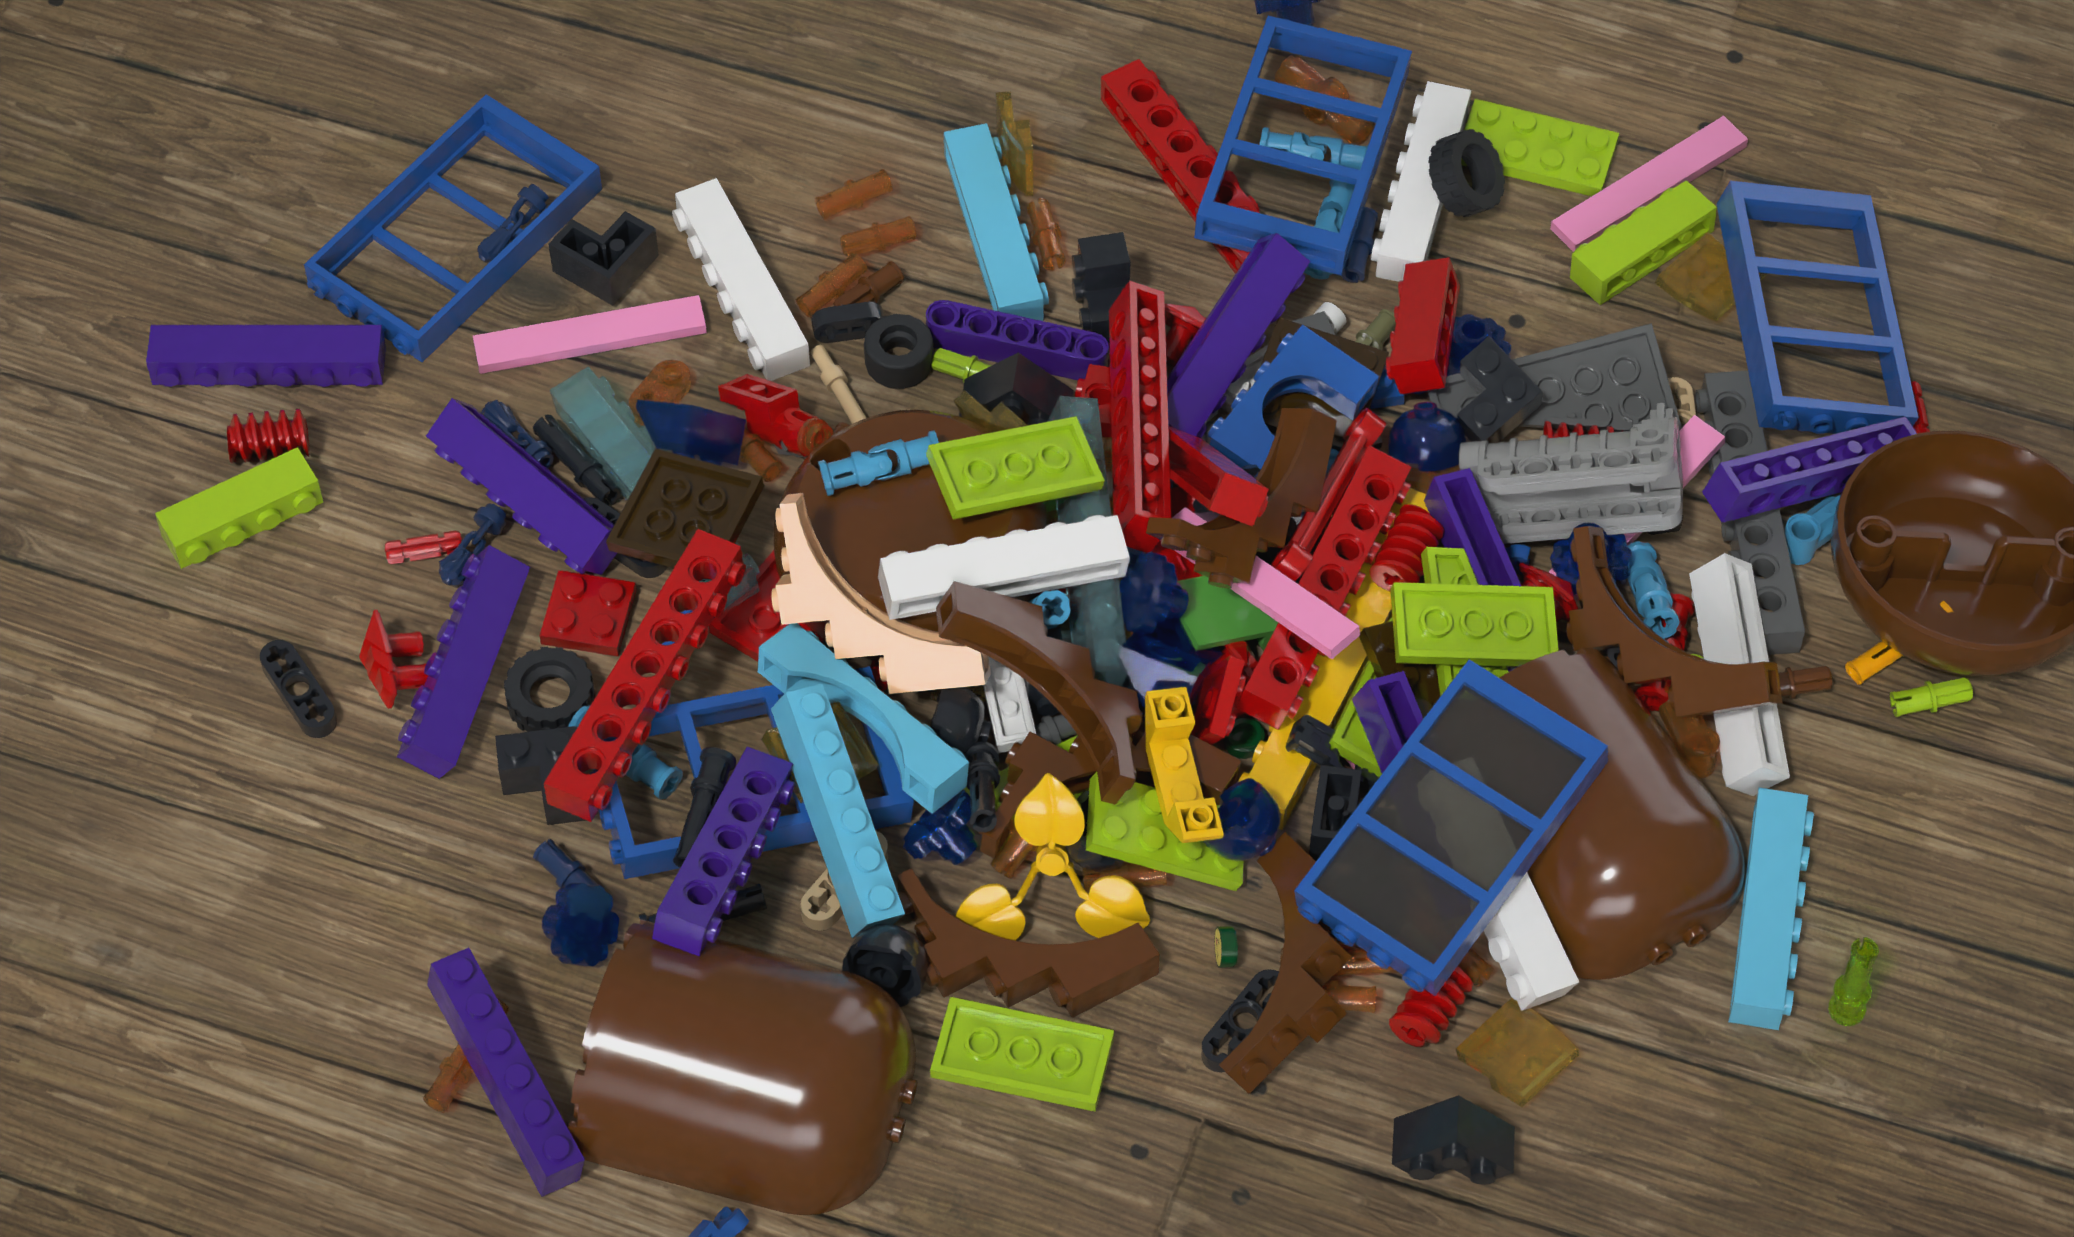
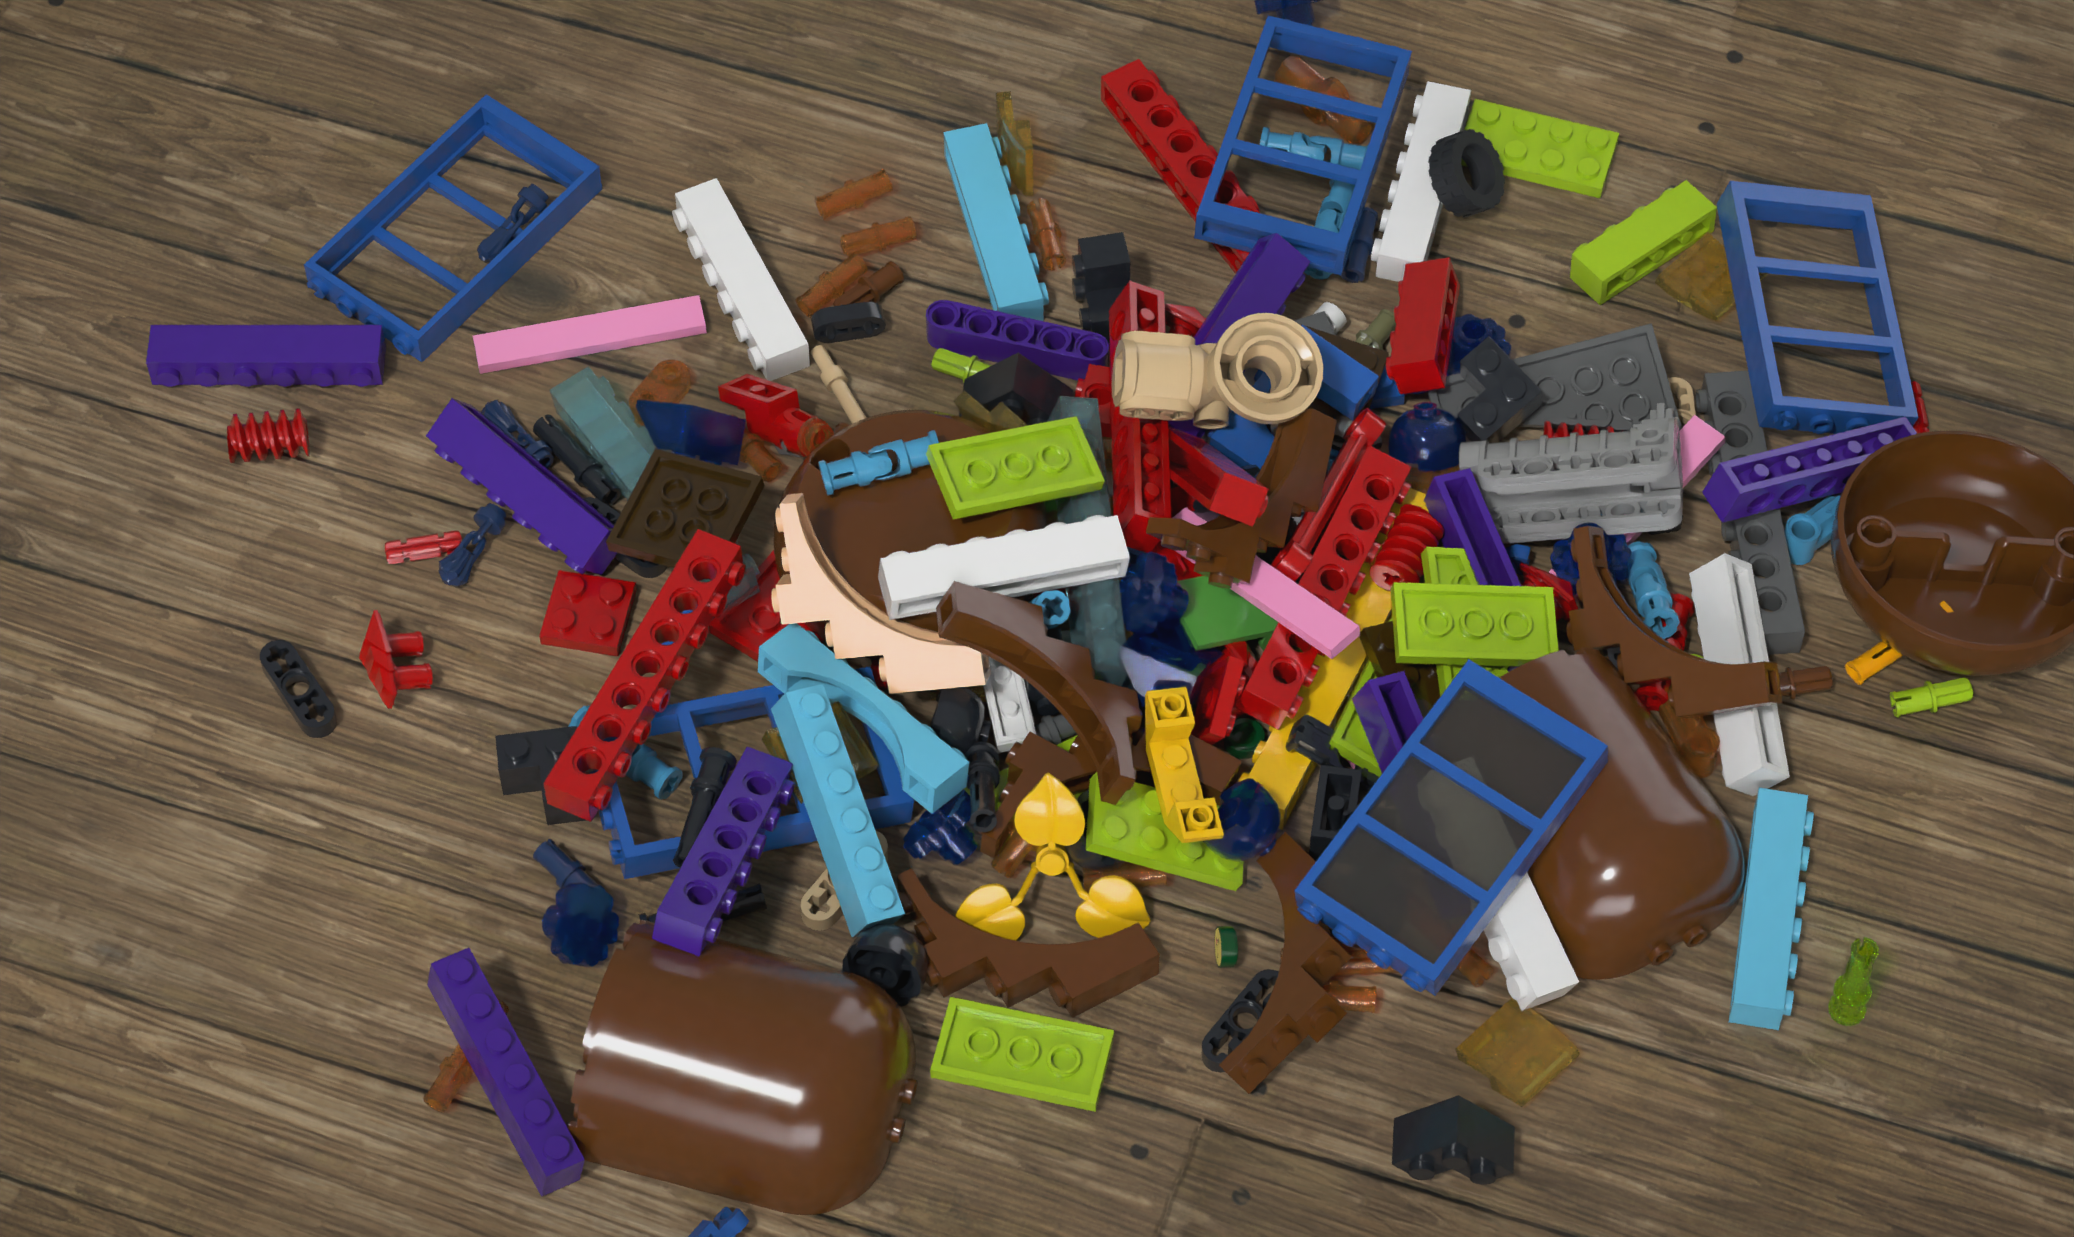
(239, 508): lime brick -> none
(463, 661): dark purple brick -> none
(543, 664): black tyre -> none
(607, 262): black brick -> none
(896, 370): black tyre -> none
(1178, 381): none -> tan piece
(1424, 1015): red piece -> none
(1646, 184): bright pink tile -> none

